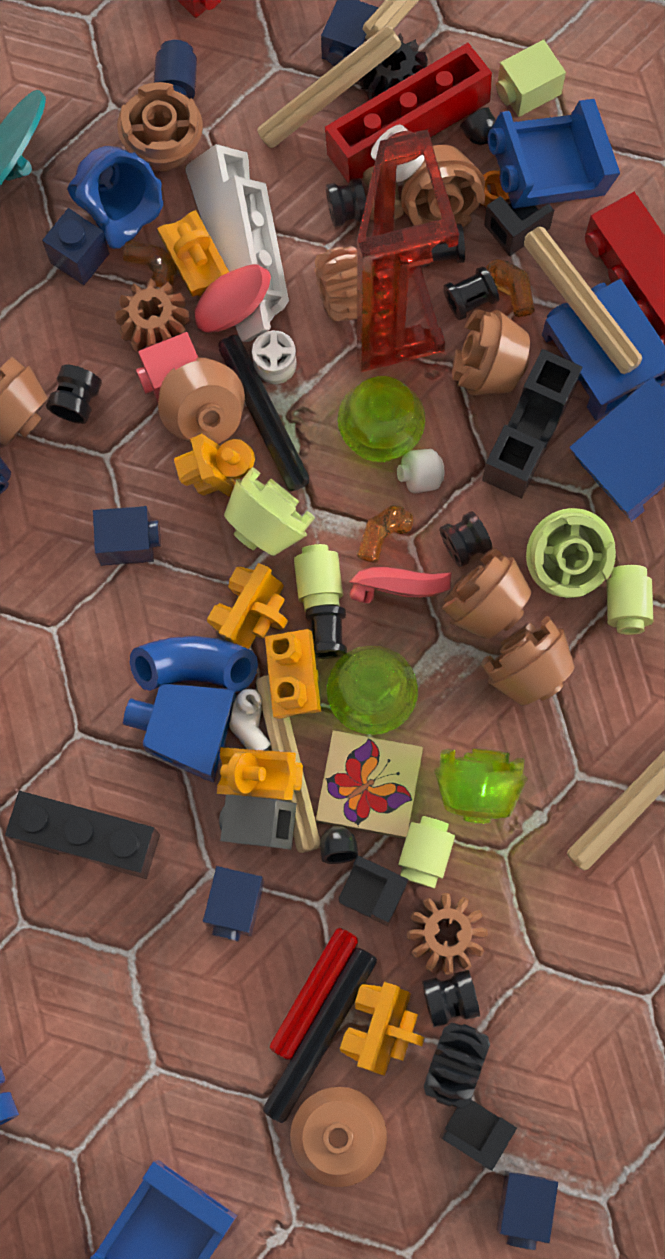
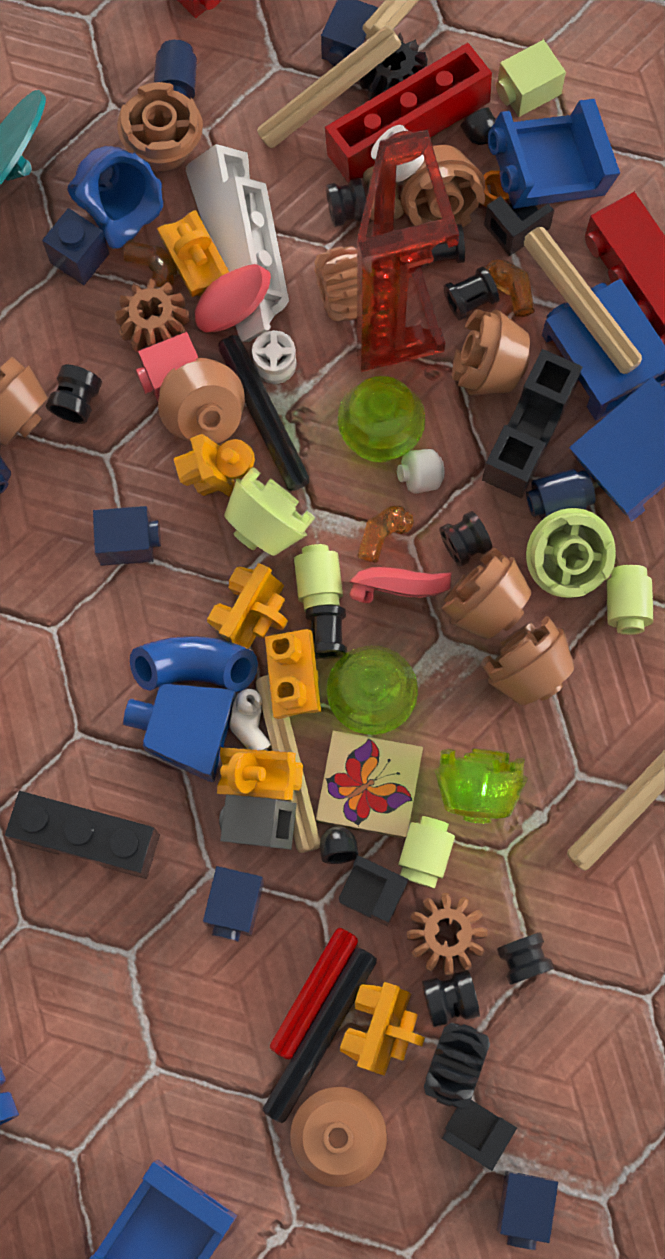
(525, 958): none -> black wheel
(560, 492): none -> dark blue brick

